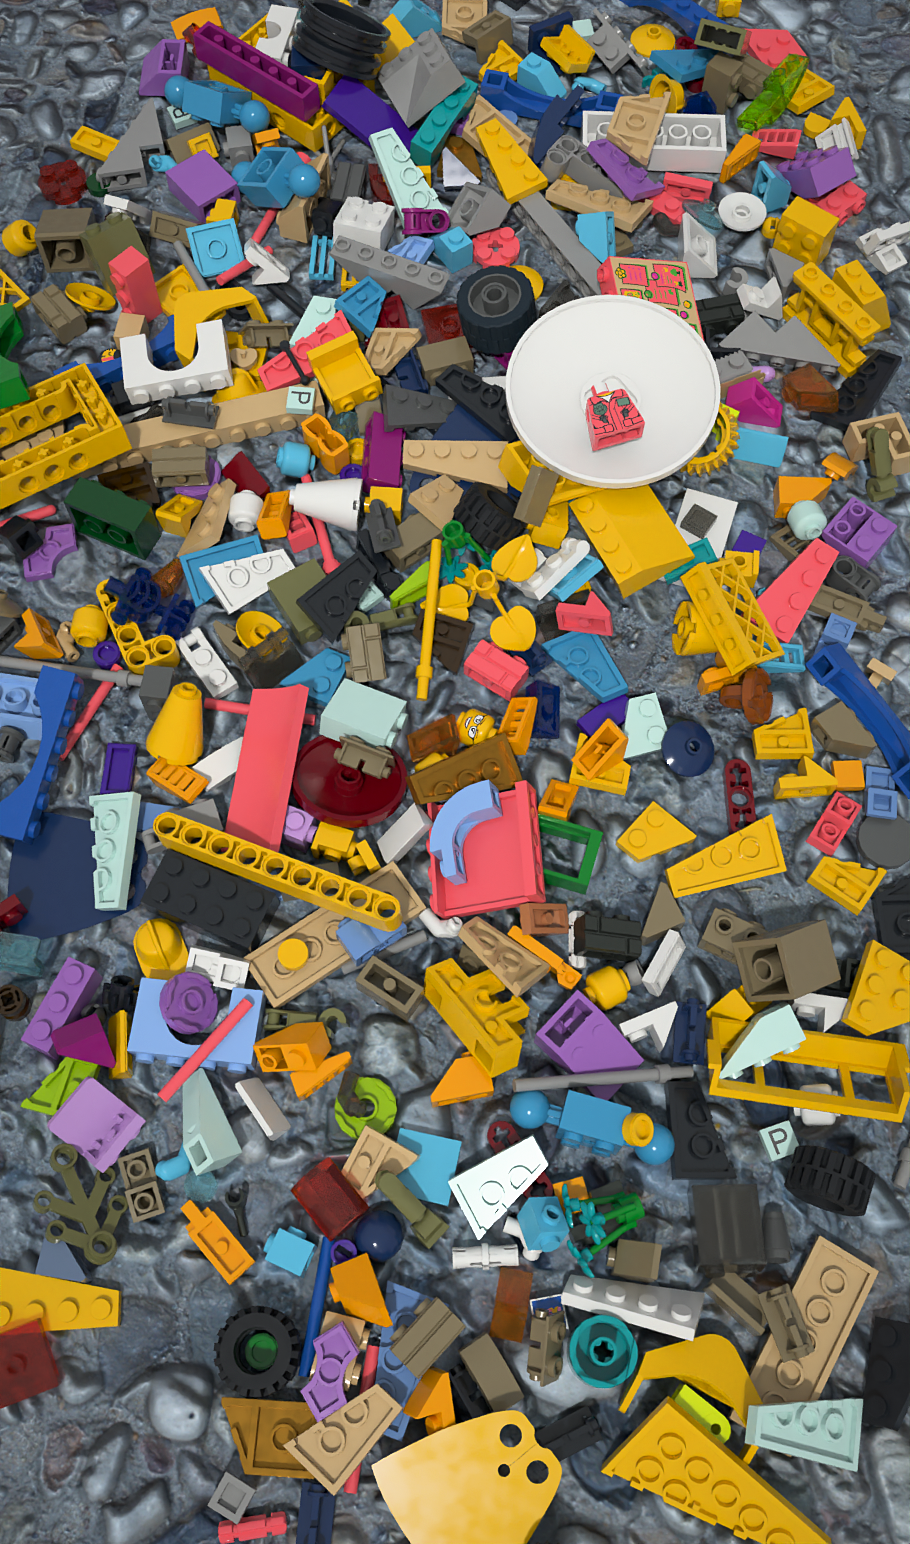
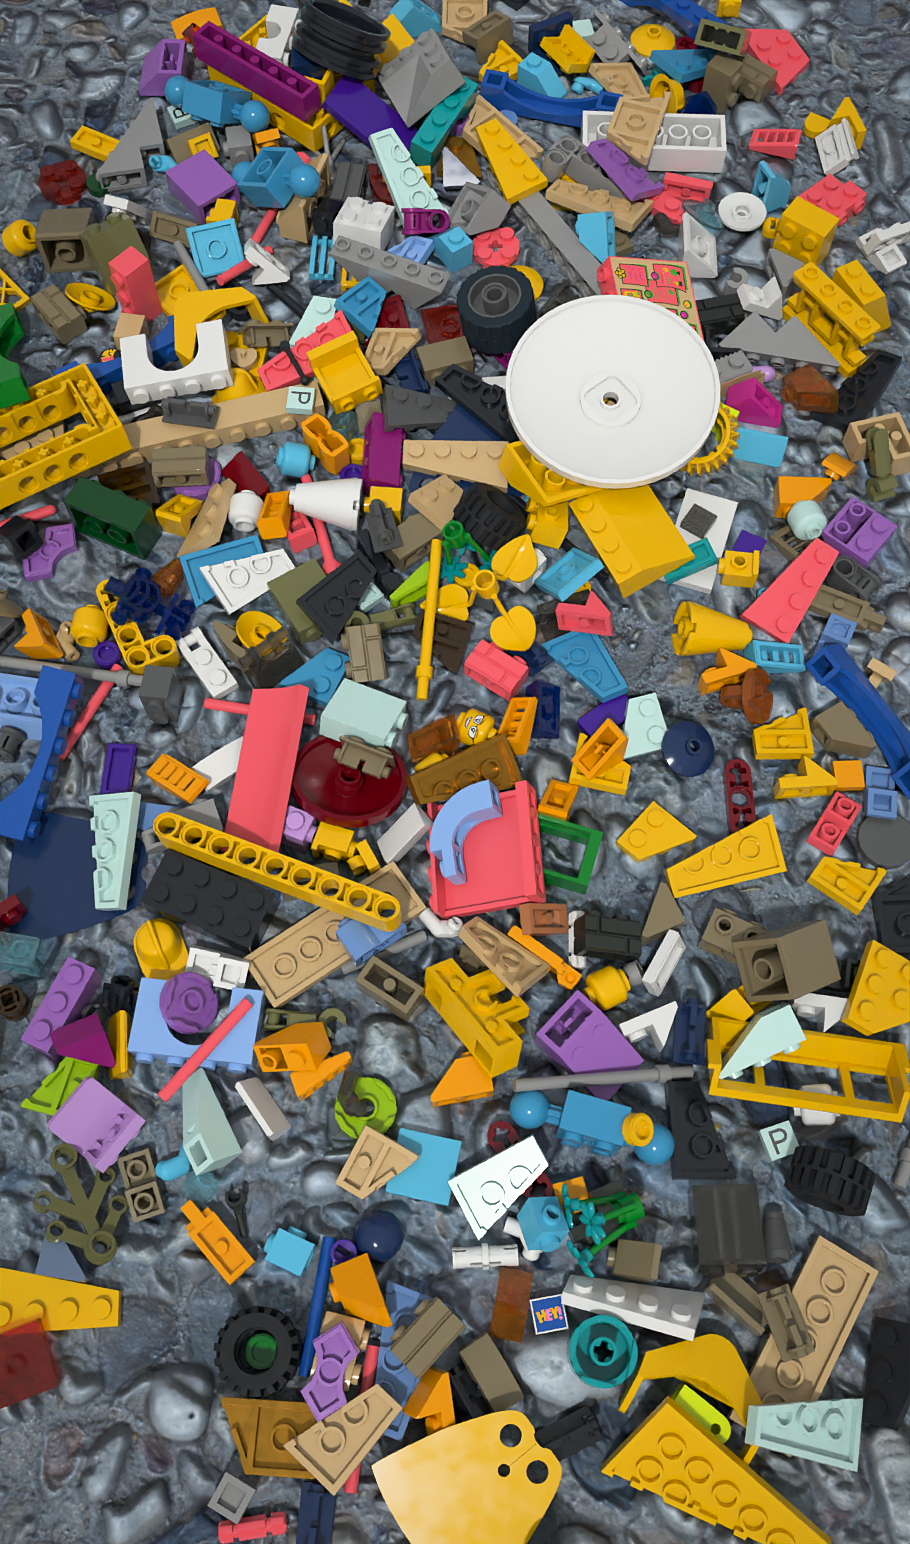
(179, 727): yellow cone -> none
(293, 954): yellow tile -> none
(329, 1199): clear red brick -> none
(425, 1223): olive piece -> none
(536, 495): dark tan panel -> none
(546, 1361): dark tan hinge -> none
(550, 125): dark blue slope -> none
(556, 568): white plate -> none
(611, 417): coral torso -> none
(618, 78): none -> tan wing
(722, 620): yellow fence -> none
(740, 157): light orange slope -> none
(777, 93): clear neon green slope -> none
(810, 92): yellow wing -> none
(818, 171): medium lavender slope -> none

